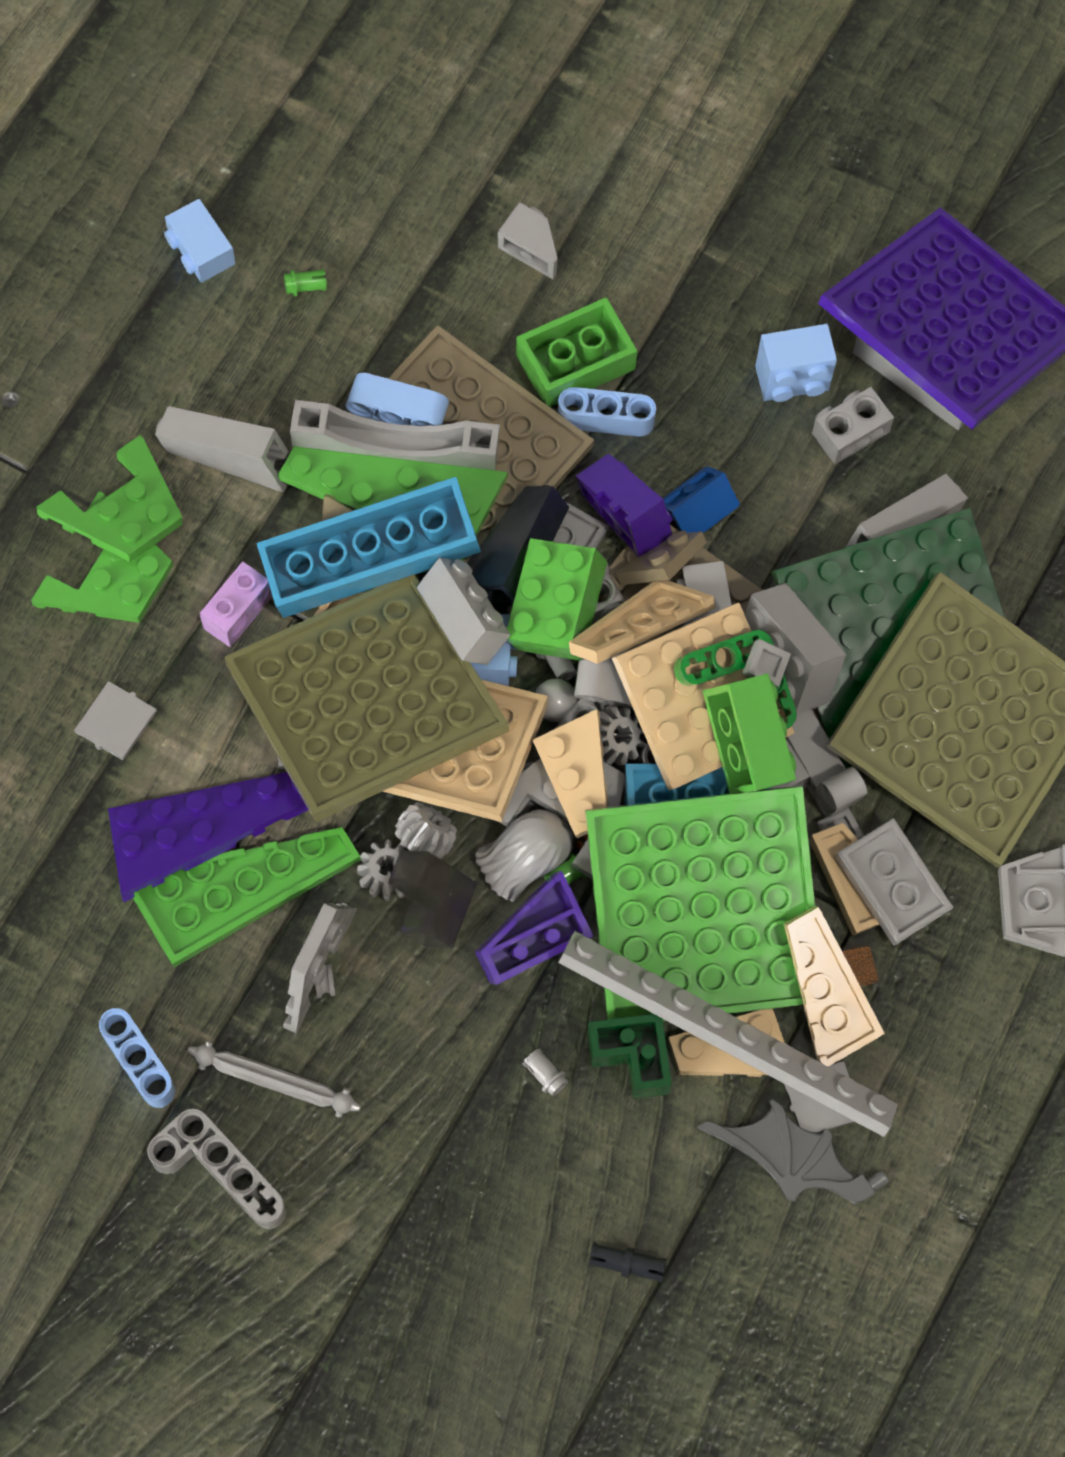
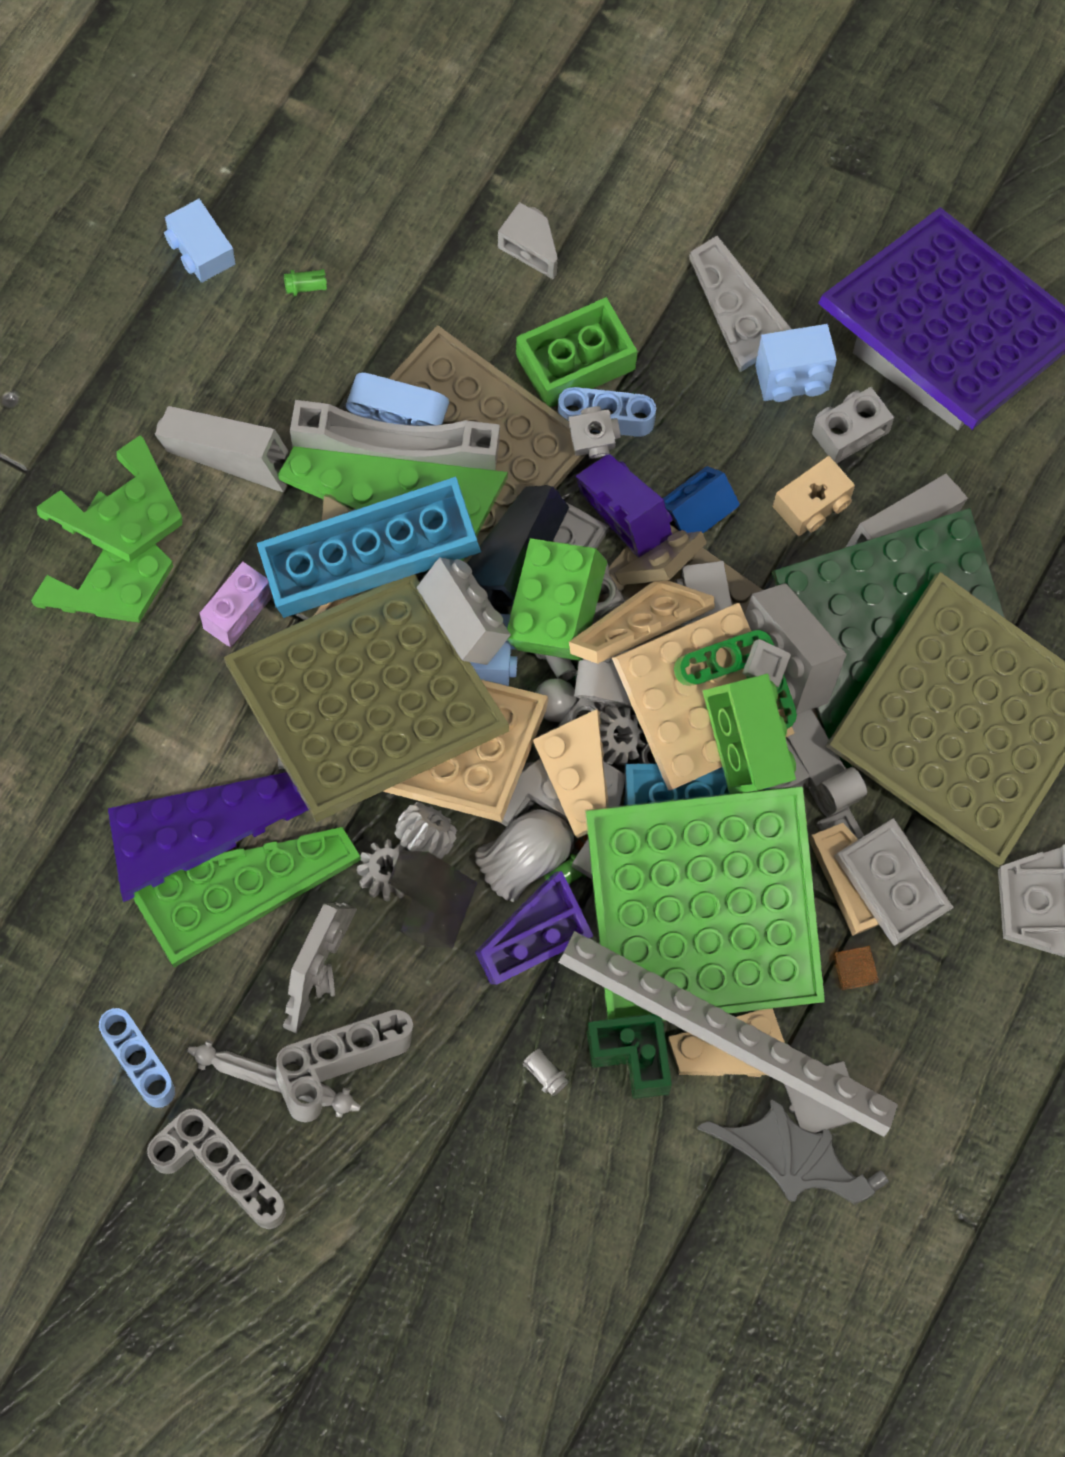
(115, 720): light grey piece -> none
(386, 1033): none -> light grey beam
(587, 443): none -> light grey brick
(627, 1262): black pin -> none
(735, 301): none -> light grey wing
(821, 481): none -> tan brick
(831, 995): tan wing -> none

